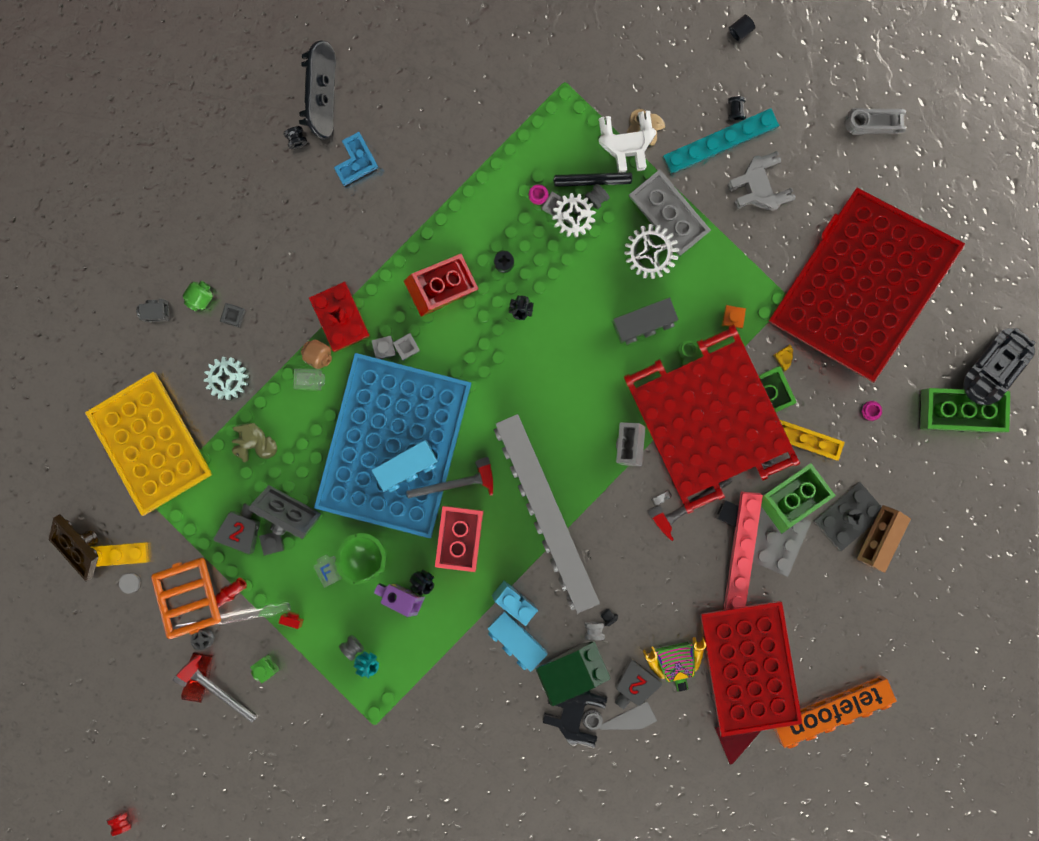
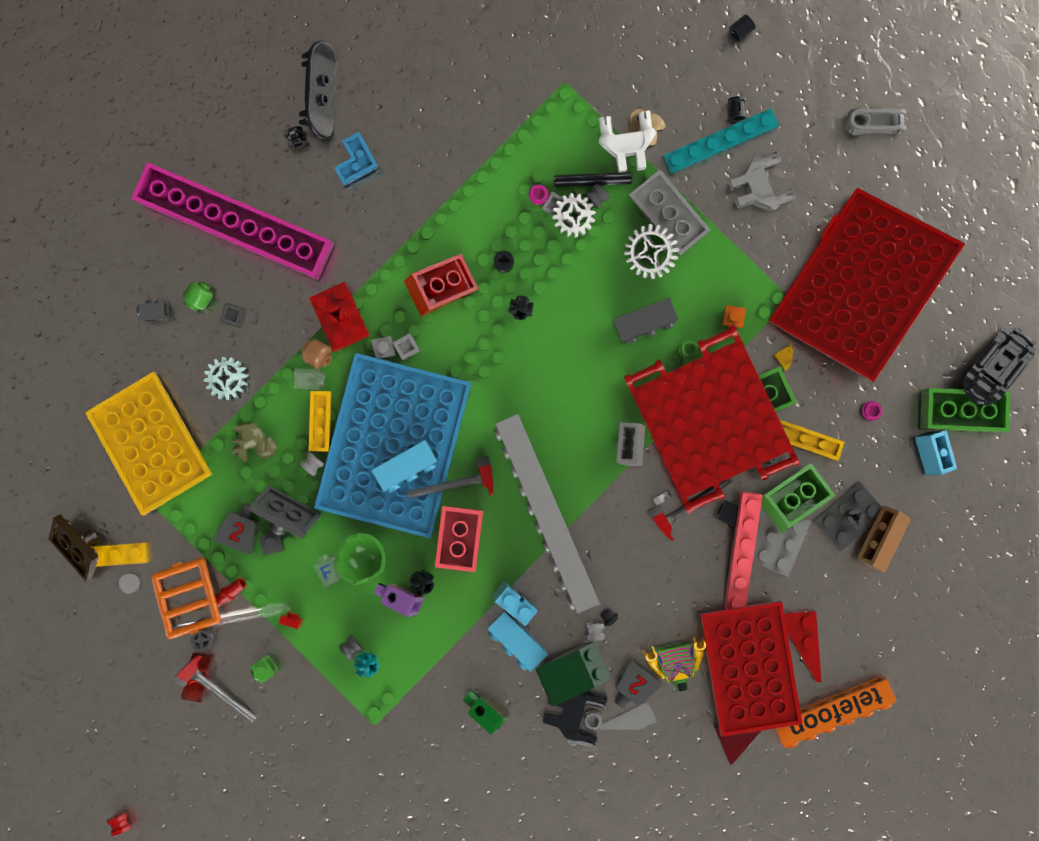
(232, 221): none -> dark pink brick
(311, 463): none -> light grey wheel
(320, 421): none -> yellow plate
(493, 716): none -> green torso
(804, 634): none -> red wing
(936, 452): none -> medium azure brick

